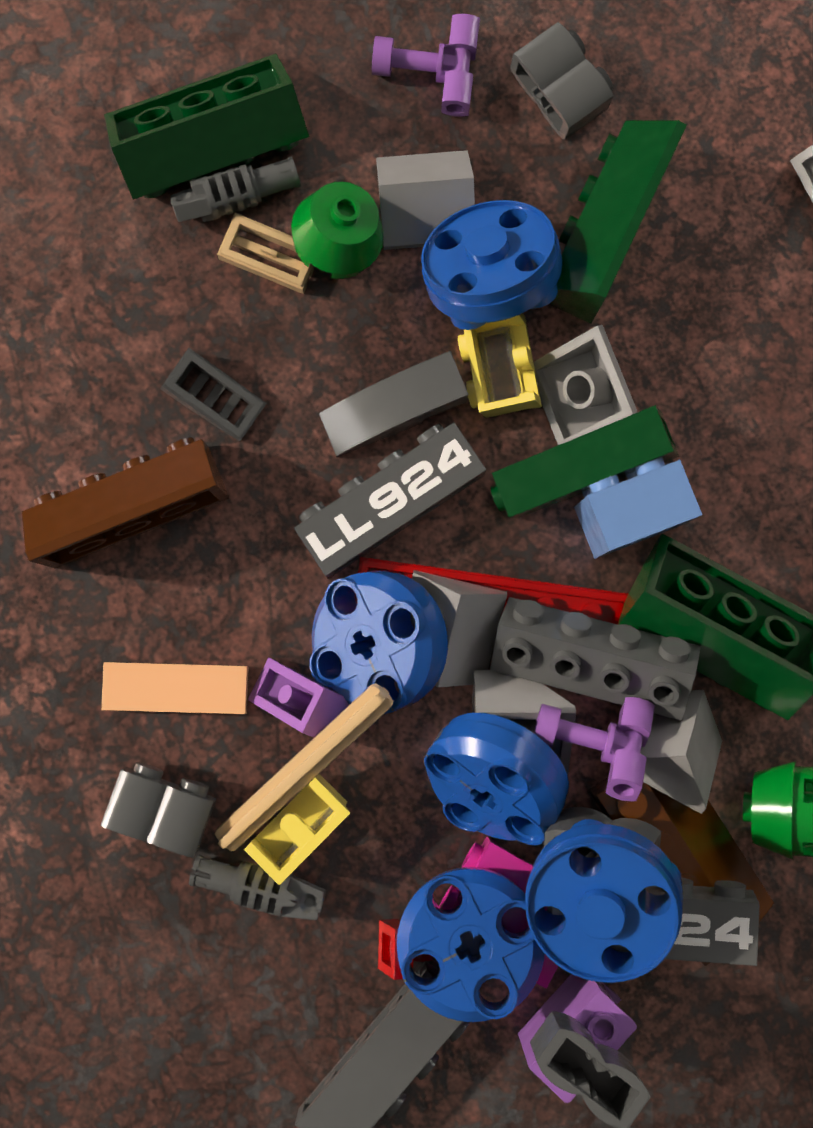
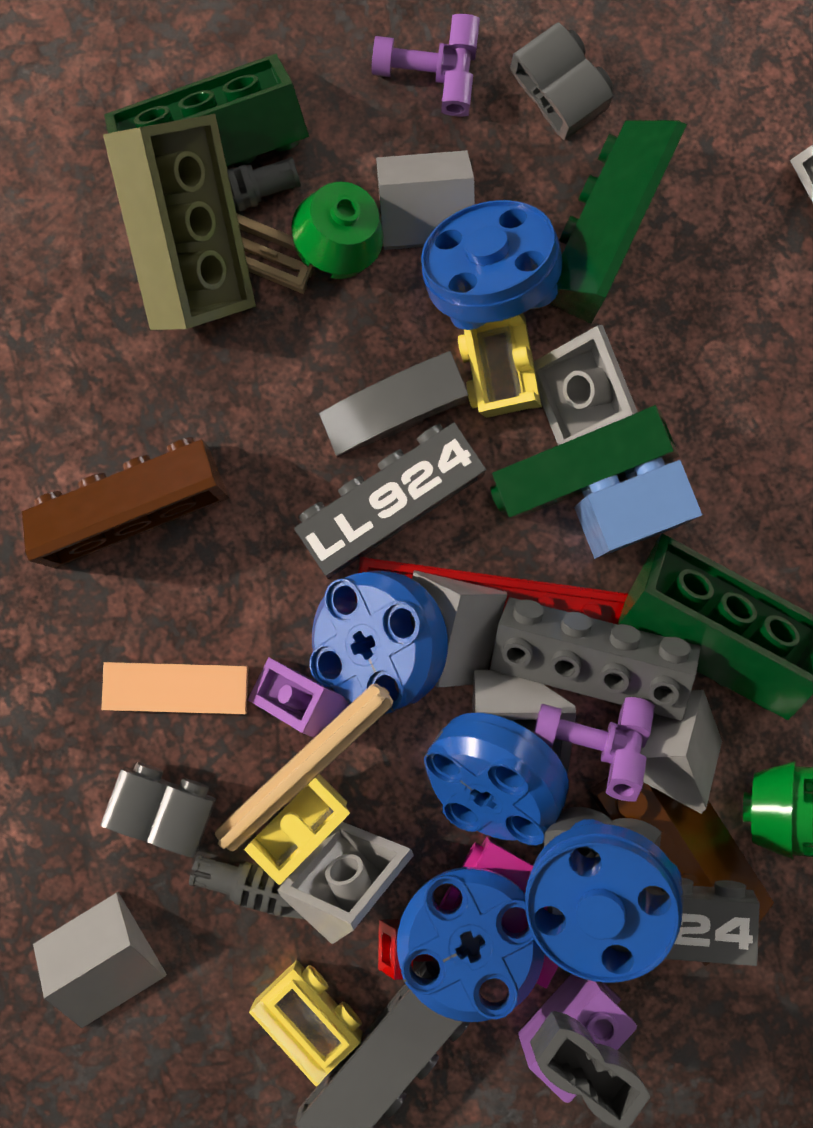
(96, 962): none -> light grey slope
(180, 222): none -> olive slope
(209, 371): dark grey slope -> none
(307, 1021): none -> light yellow window
(343, 879): none -> light grey slope

